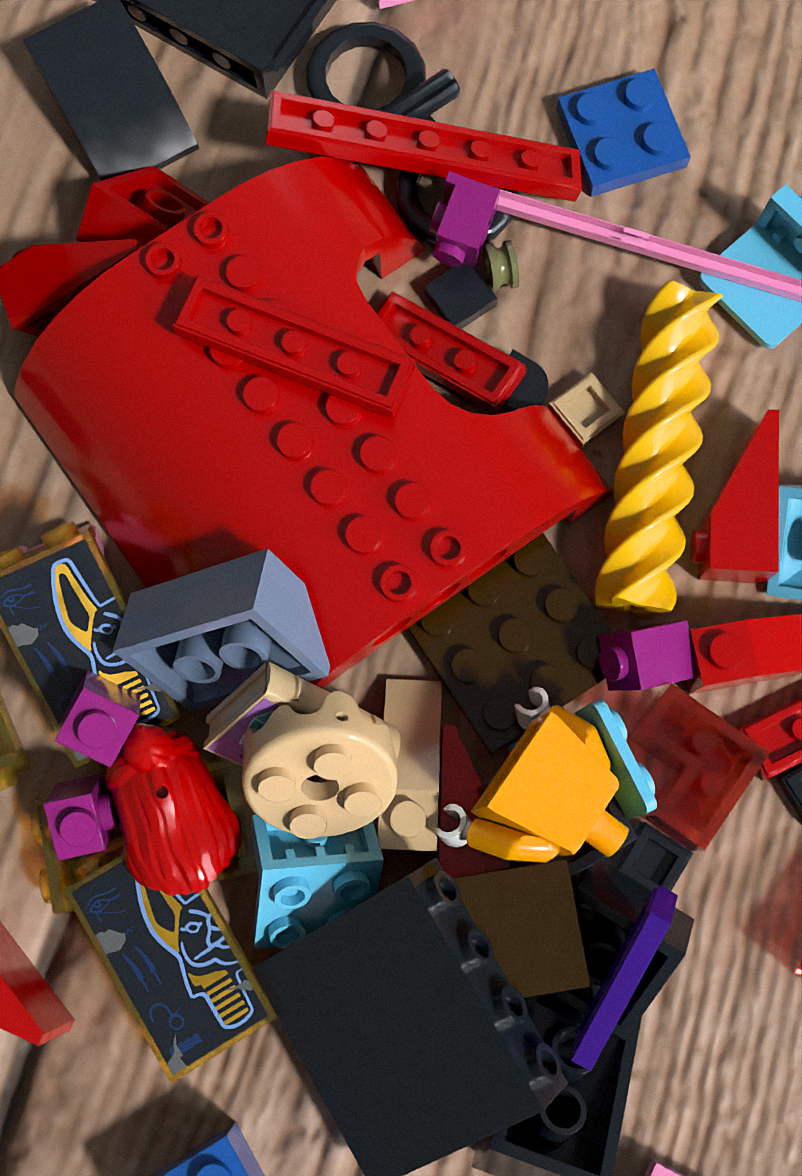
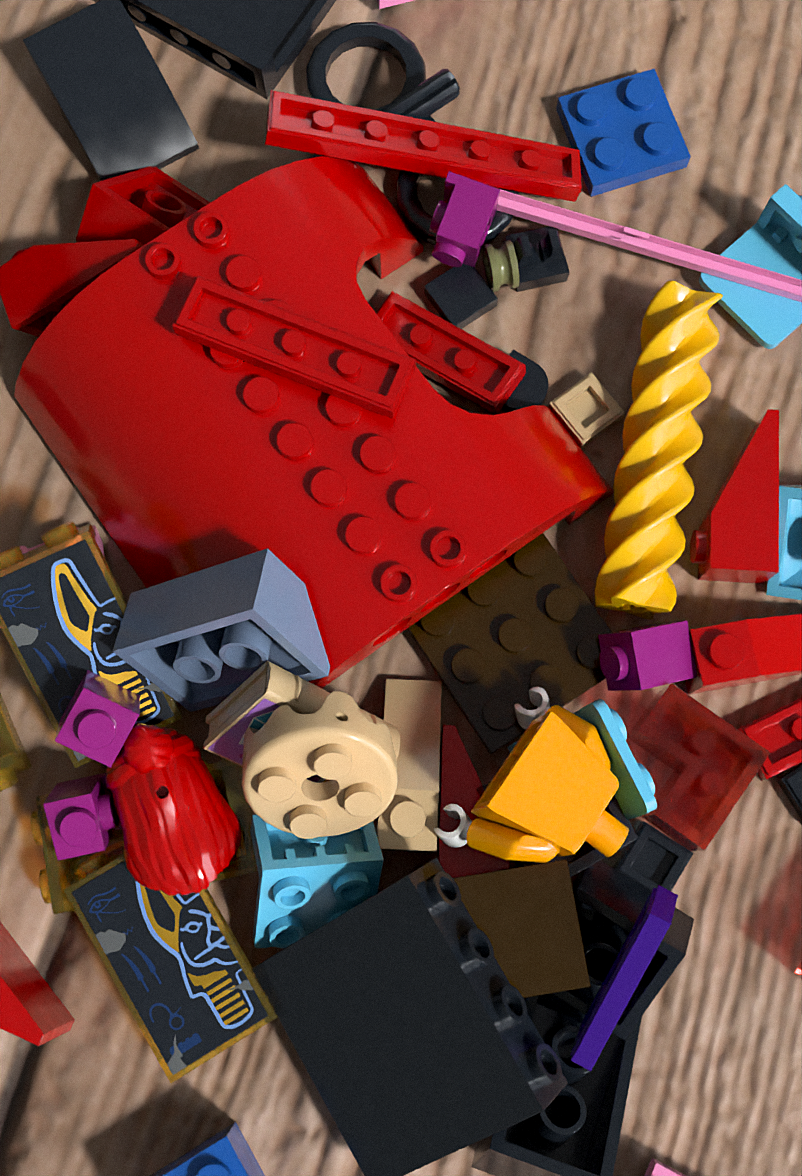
(539, 258): none -> black tile

